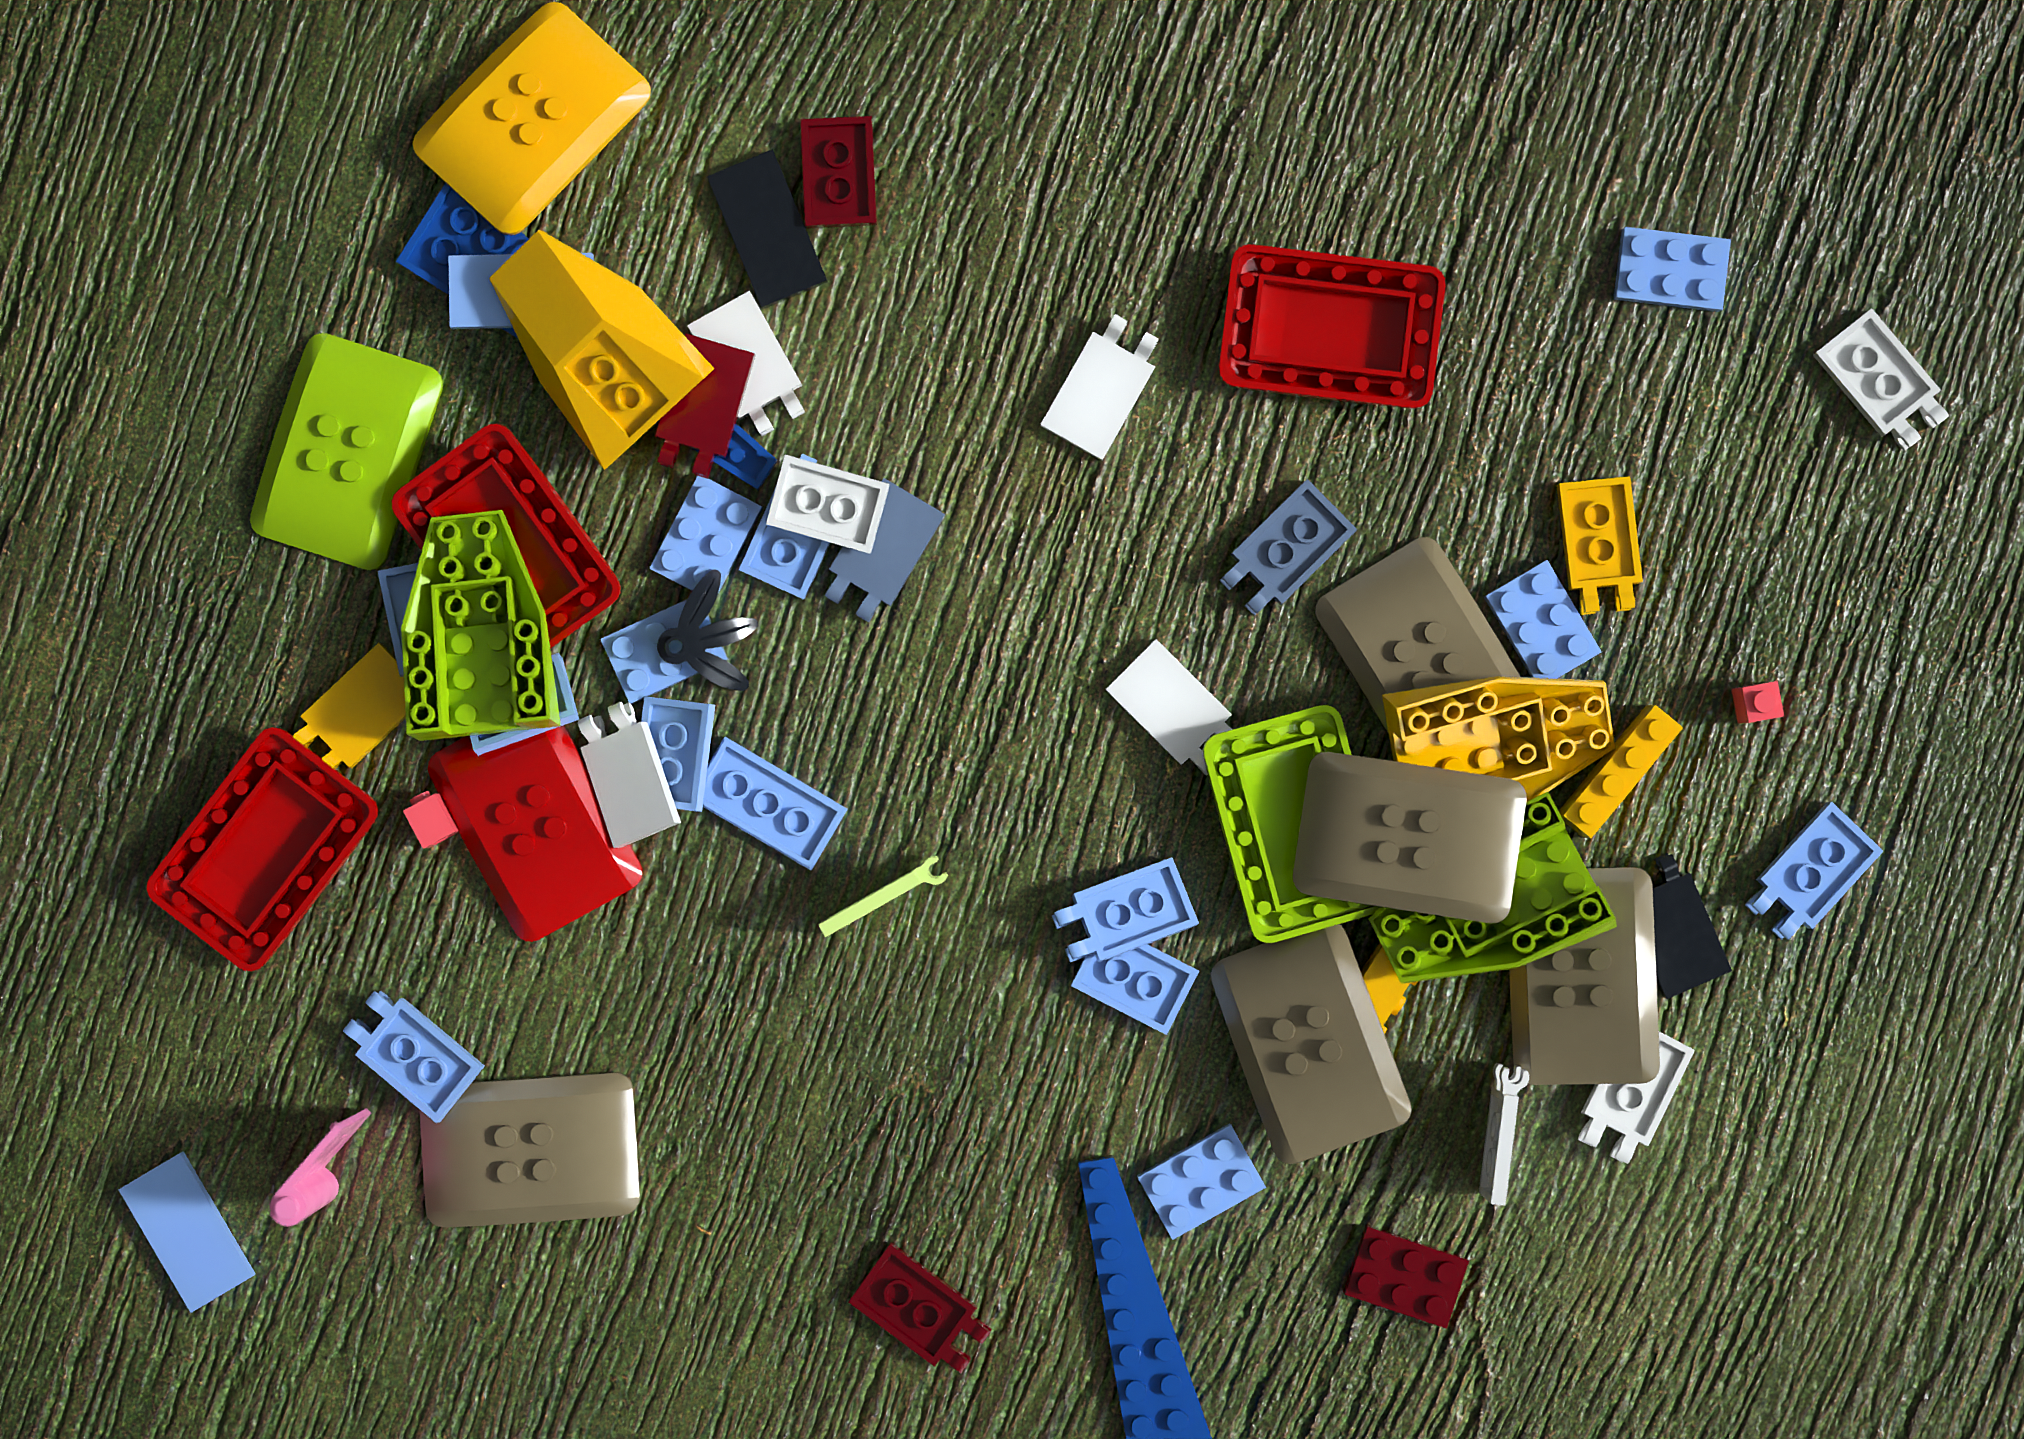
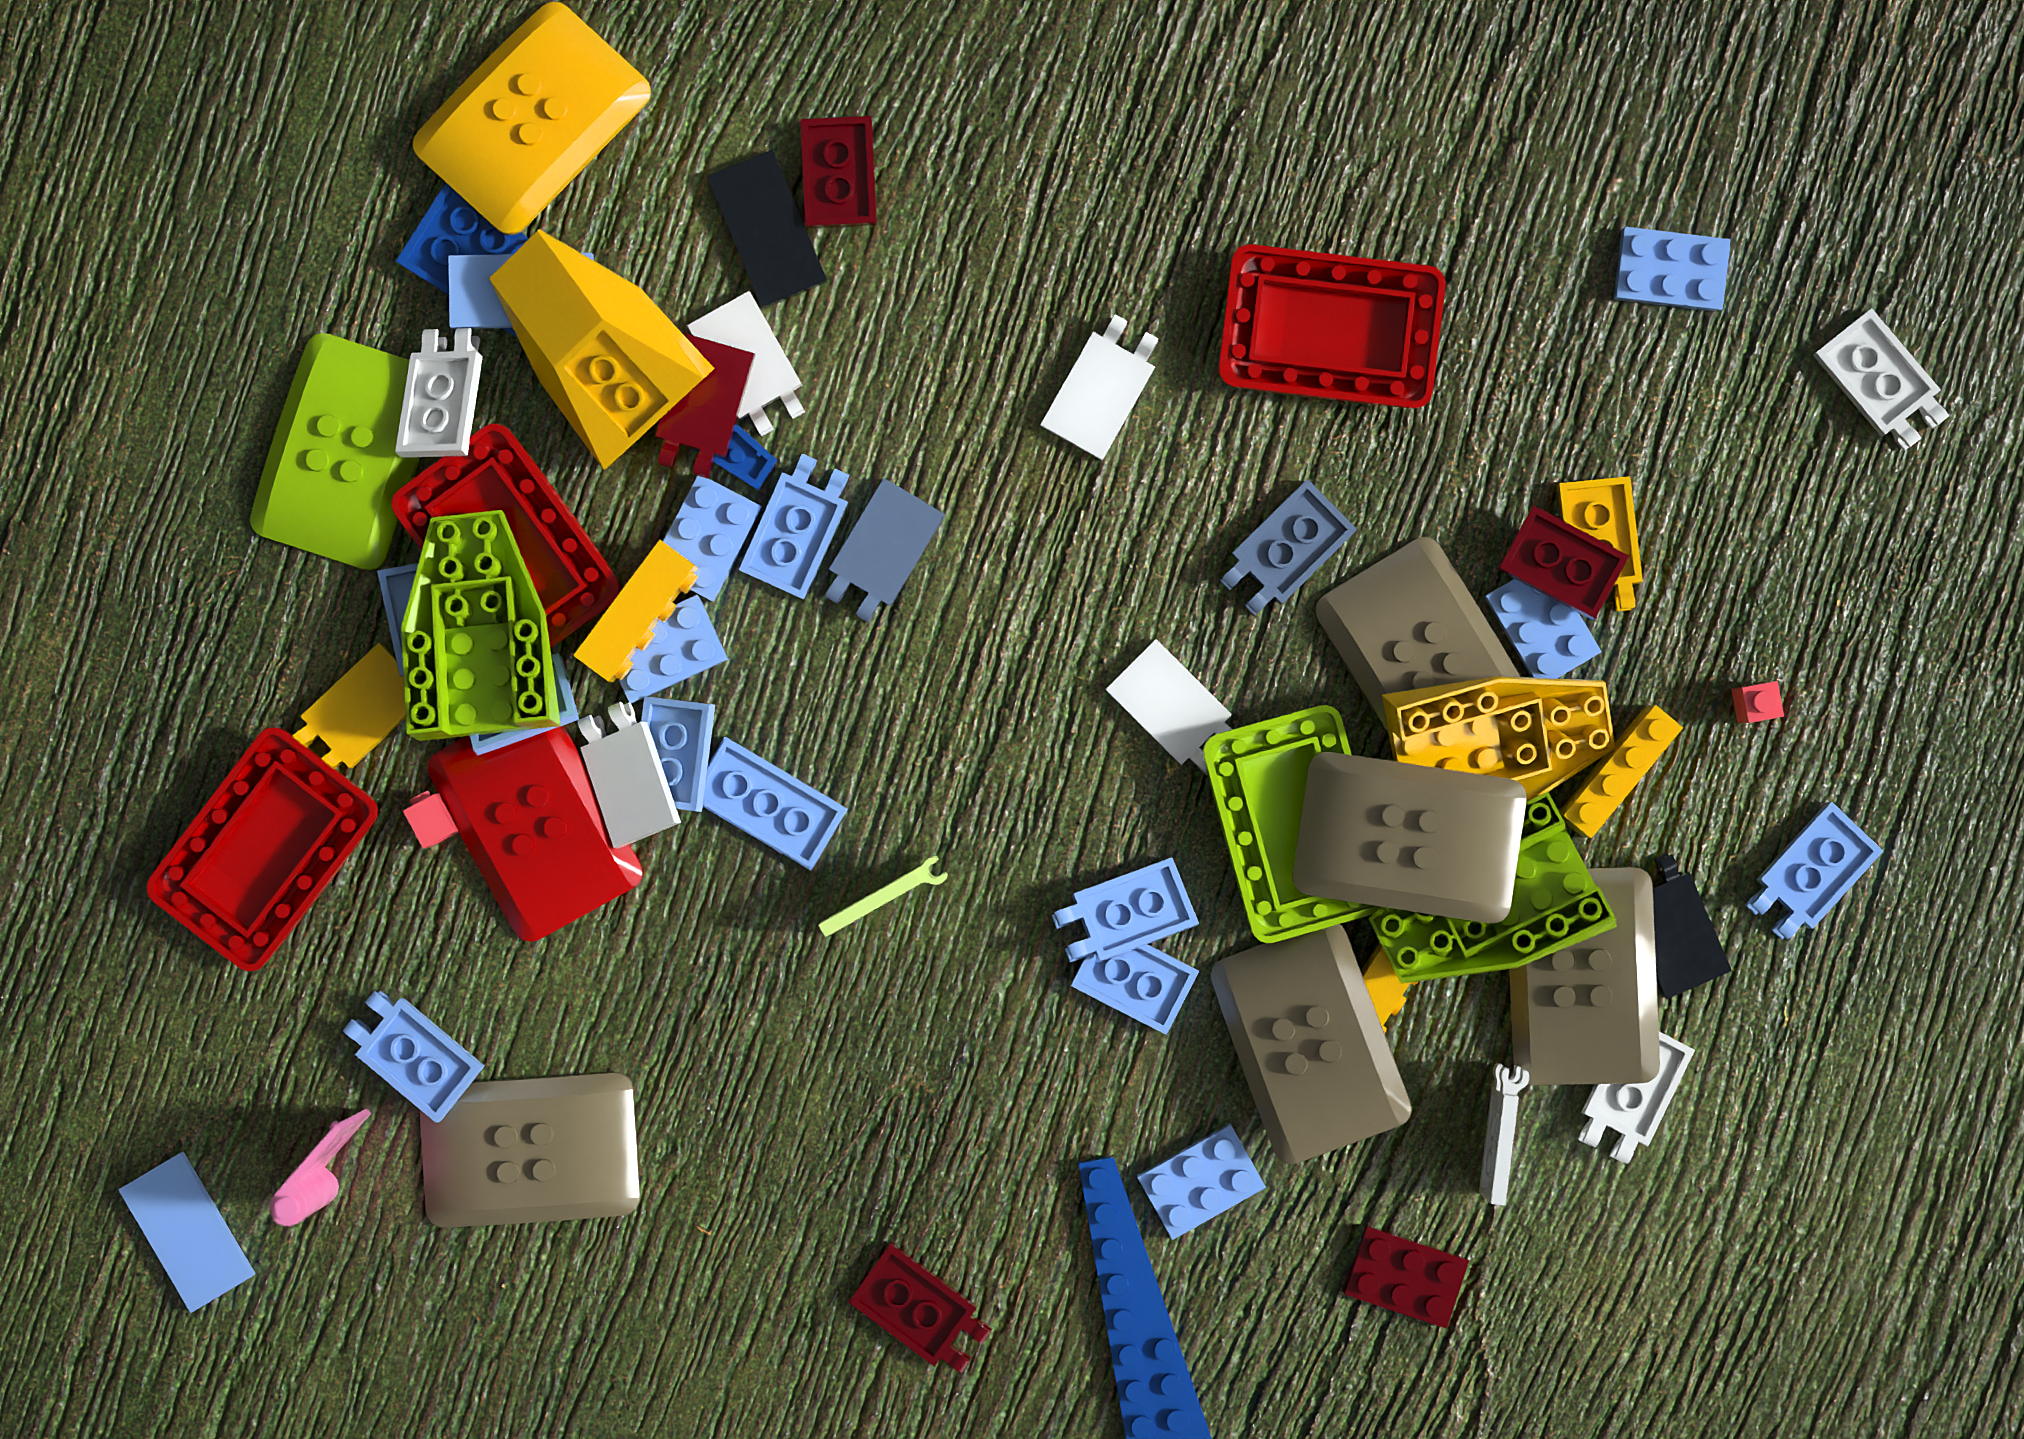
(440, 396): none -> white tile
(636, 612): none -> yellow brick
(714, 635): black plant -> none
(827, 504): white plate -> none
(1563, 562): none -> dark red plate

